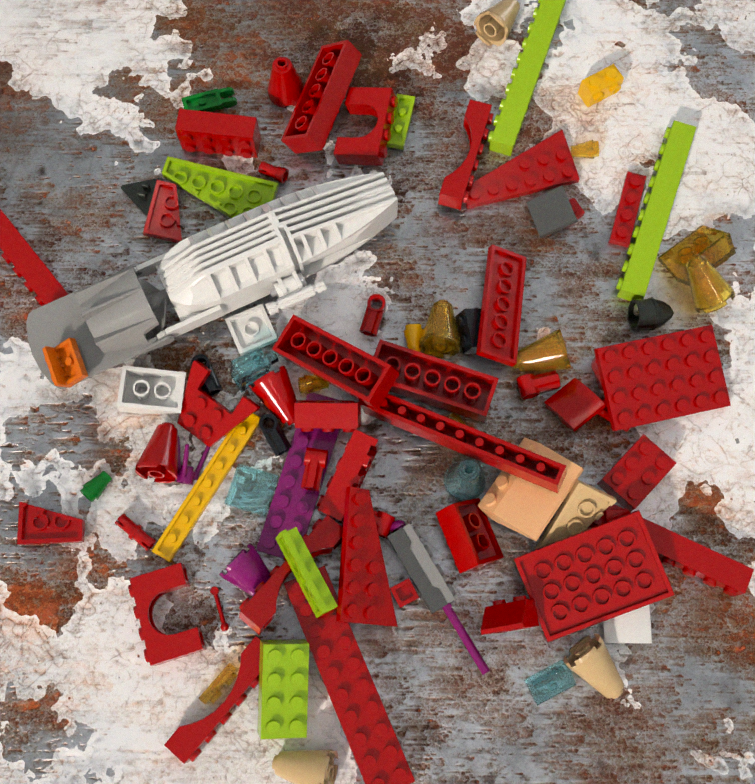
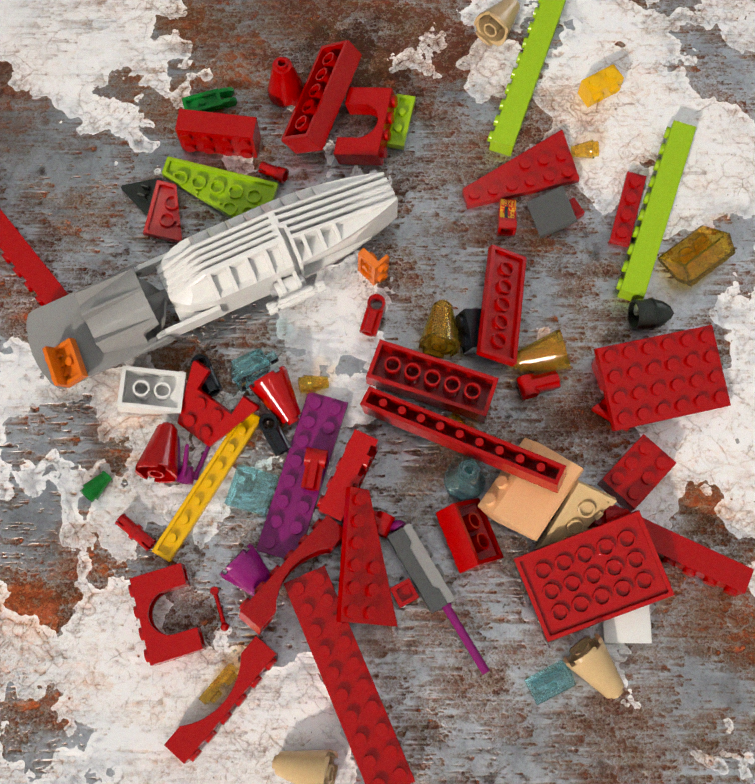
(47, 527): red wing -> none
(251, 329): white plate -> none
(283, 688): lime brick -> none
(306, 571): lime fence -> none
(327, 415): red brick -> none
(336, 361): red brick -> none
(371, 268): none -> orange bracket
(412, 336): yellow cone -> none
(455, 185): red arch -> none
(506, 217): none -> red leg
(509, 616): red slope -> none
(574, 404): red slope -> none
(707, 285): clear yellow cone -> none

